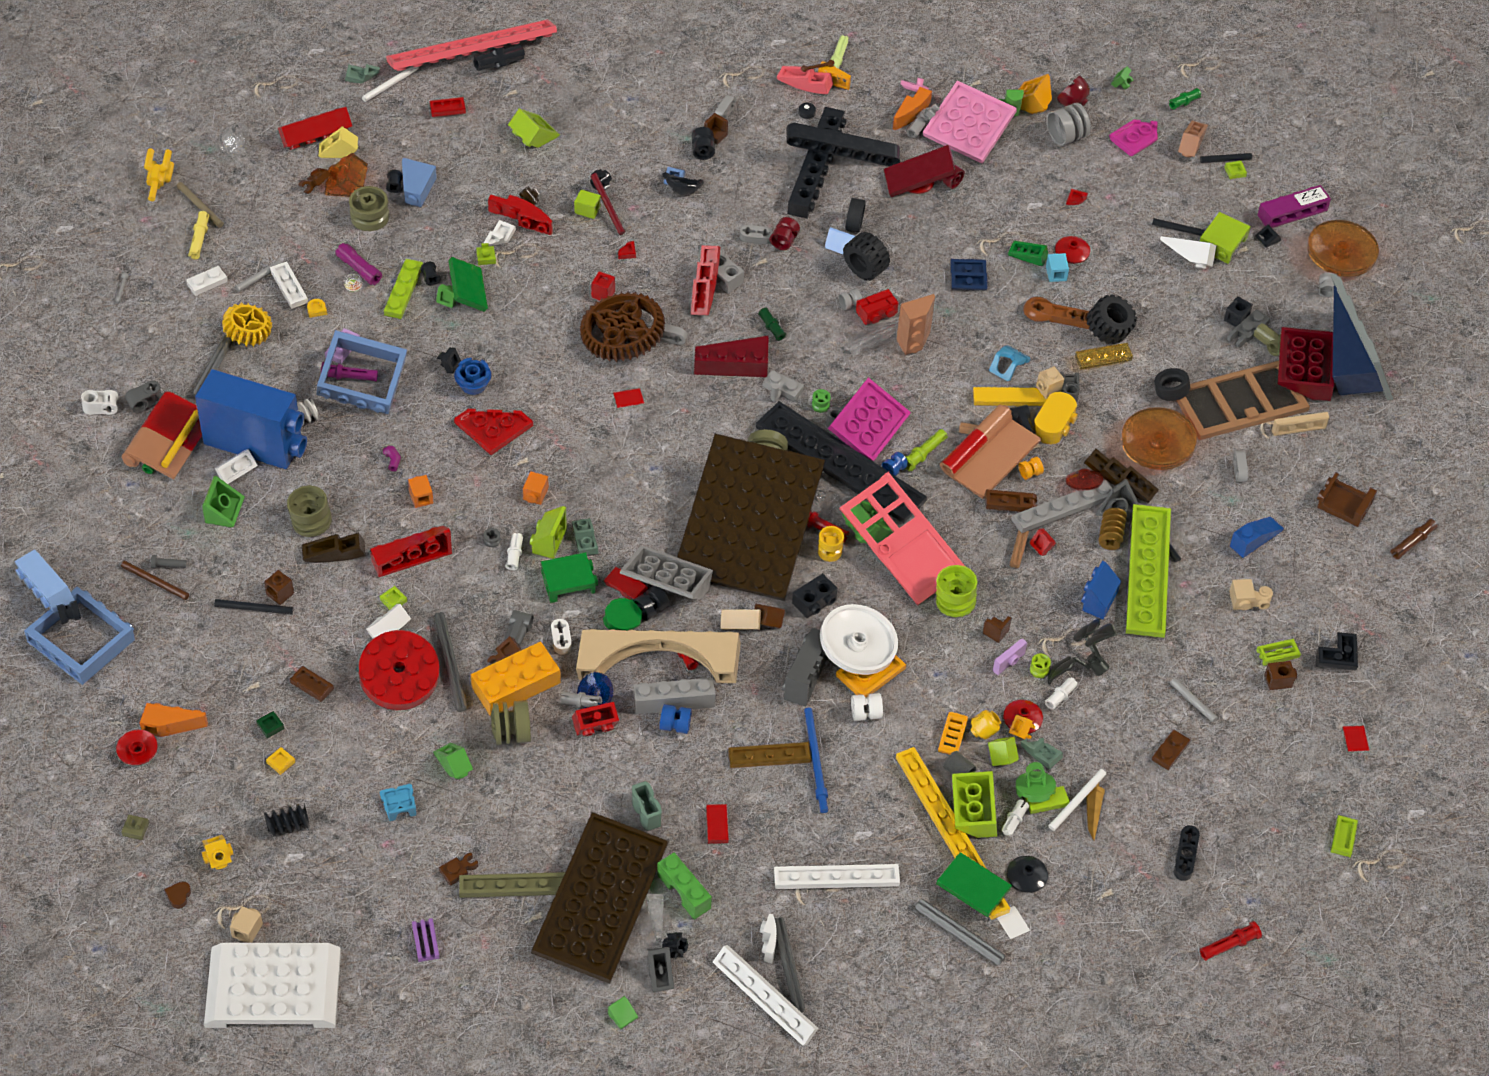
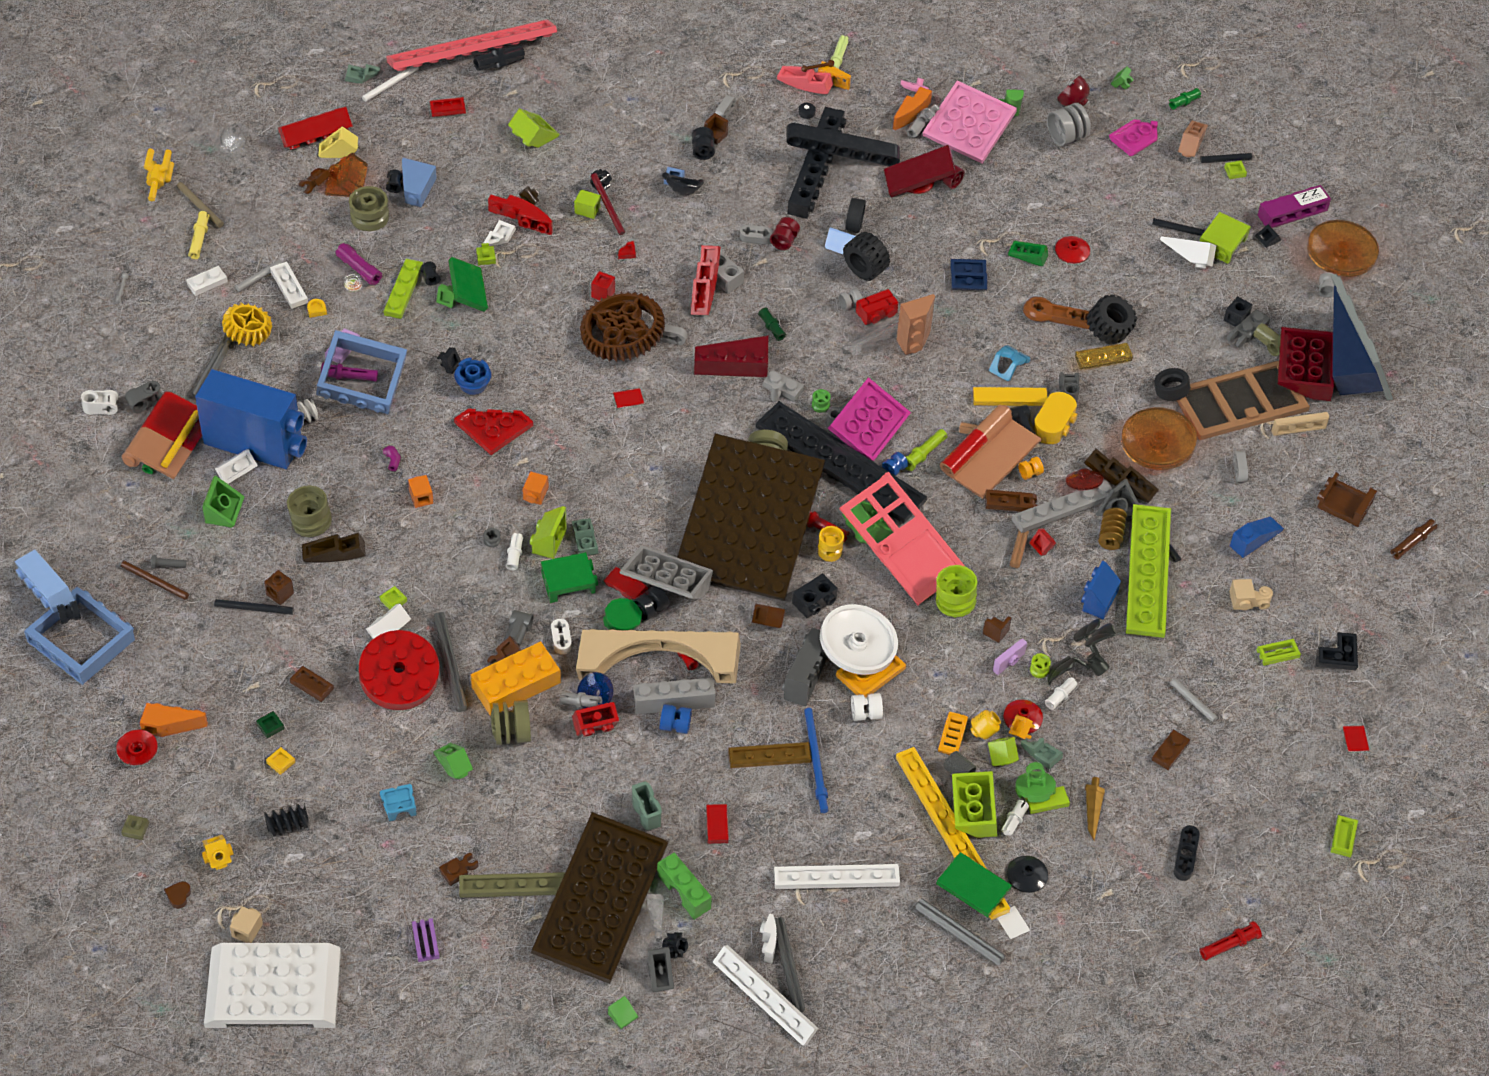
(411, 550): red wedge -> none
(740, 619): tan tile -> none
(1036, 94): light orange slope -> none
(1049, 381): tan brick -> none
(1057, 267): medium azure brick -> none
(1076, 197): red tile -> none
(1077, 800): white bar -> none
(1274, 675): reddish brown brick -> none

